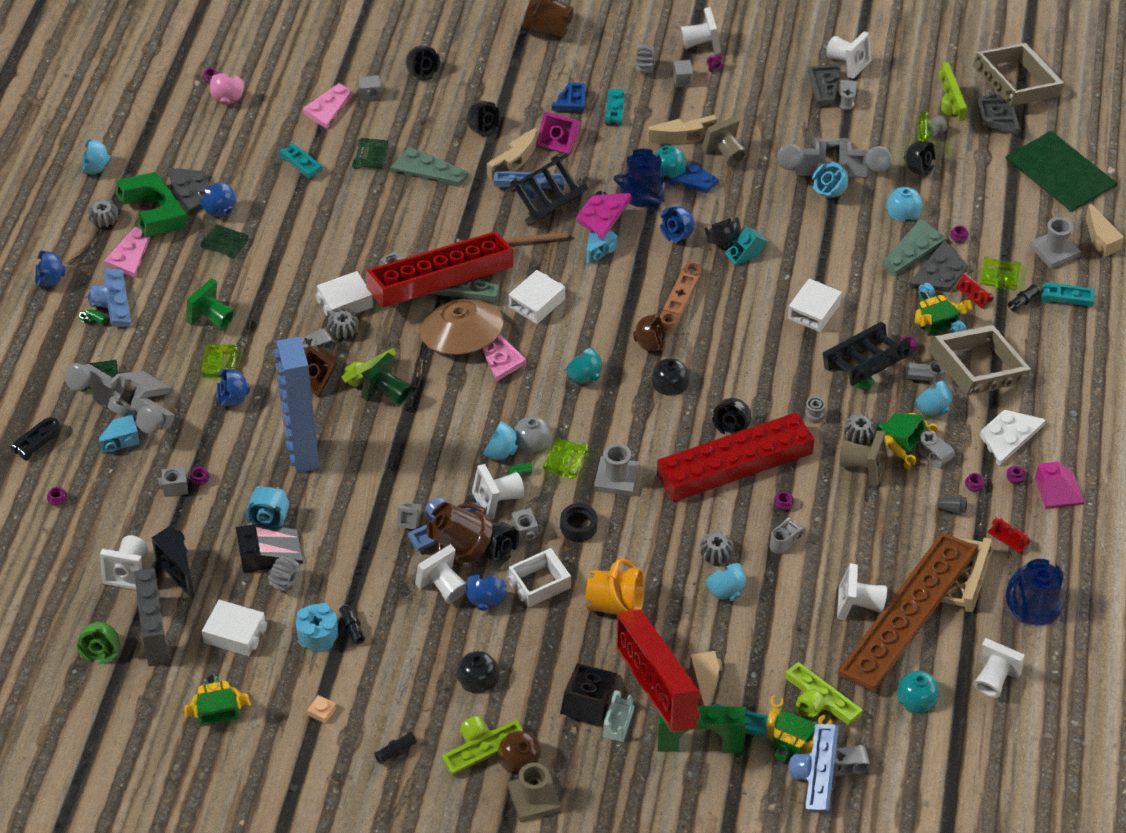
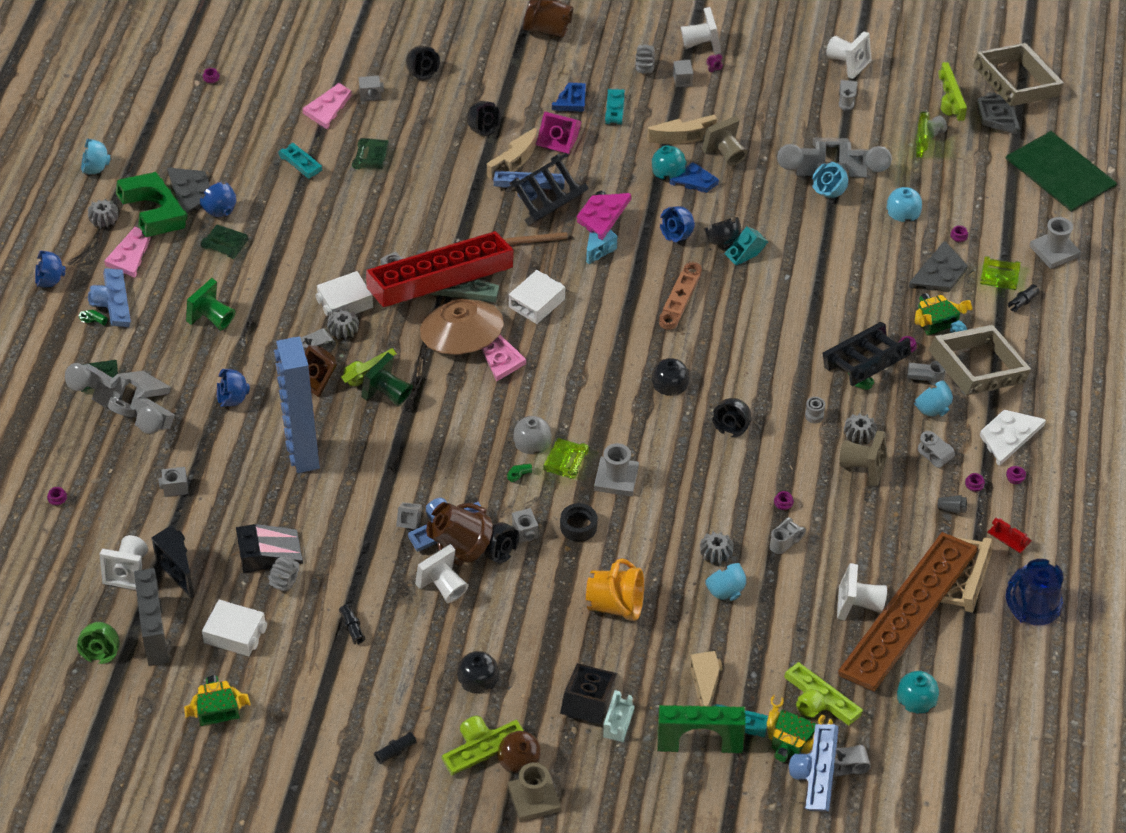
(36, 438): black plate -> none
(119, 435): medium azure slope -> none
(199, 476): magenta plate -> none
(213, 359): clear neon green plate -> none
(226, 89): bright pink cylinder -> none
(267, 507): medium azure brick -> none
(317, 627): medium azure brick -> none
(321, 709): light nougat plate -> none
(428, 167): sand green wing -> none
(485, 592): blue cylinder -> none
(491, 491): white plant -> none
(501, 443): medium azure cylinder -> none
(528, 566): white window -> none
(585, 368): teal cylinder -> none
(643, 178): clear blue piece -> none
(649, 333): reddish brown cylinder -> none
(657, 670): red brick -> none
(735, 456): red brick -> none
(814, 305): white brick -> none
(824, 82): dark grey wing -> none
(903, 433): green torso -> none
(914, 246): sand green wing -> none
(920, 157): black cylinder -> none
(926, 288): medium azure plate -> none
(974, 291): red hinge -> none
(998, 663): white plant -> none
(1057, 485): dark pink slope -> none
(1067, 294): teal plate -> none
(1104, 235): tan slope -> none

